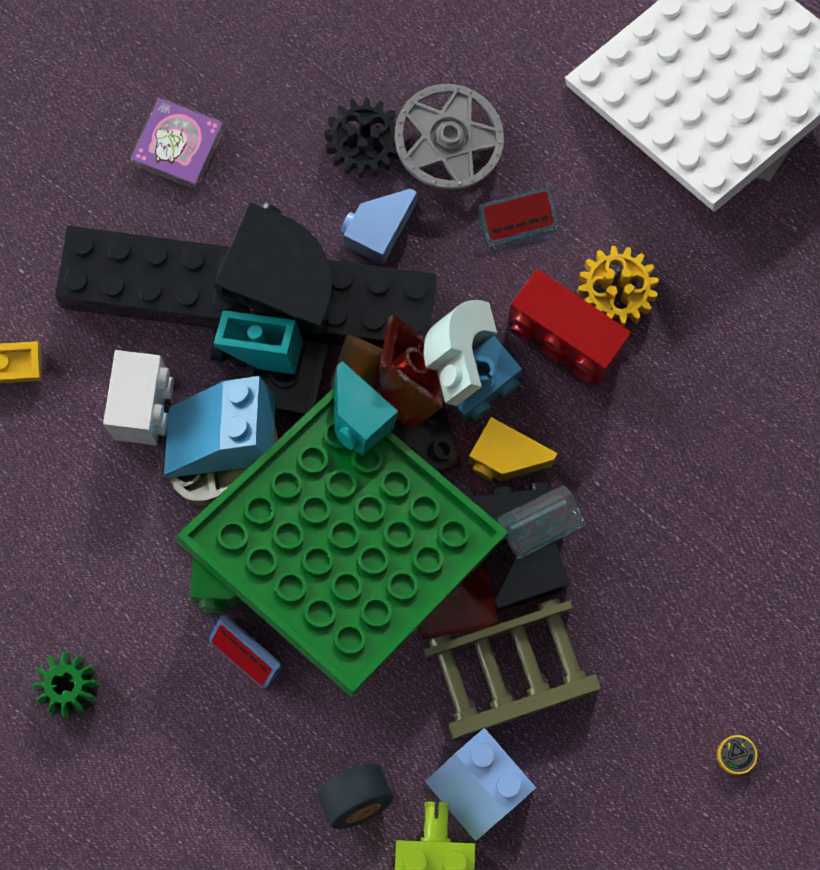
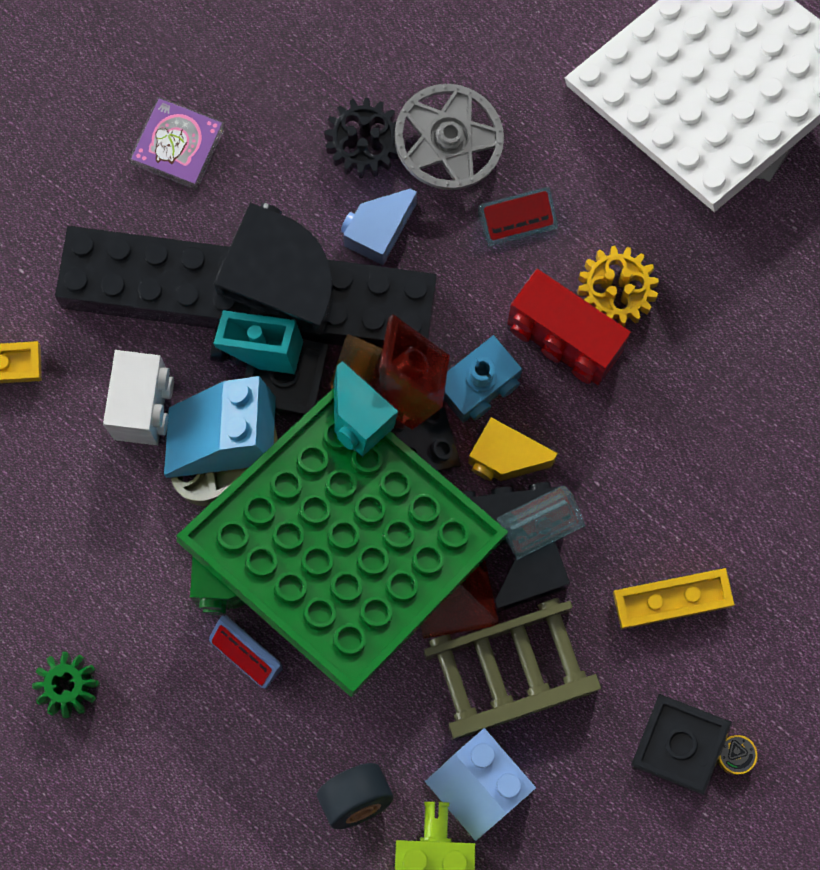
(451, 347): light aqua arch -> none
(673, 598): none -> yellow plate
(681, 744): none -> black tile

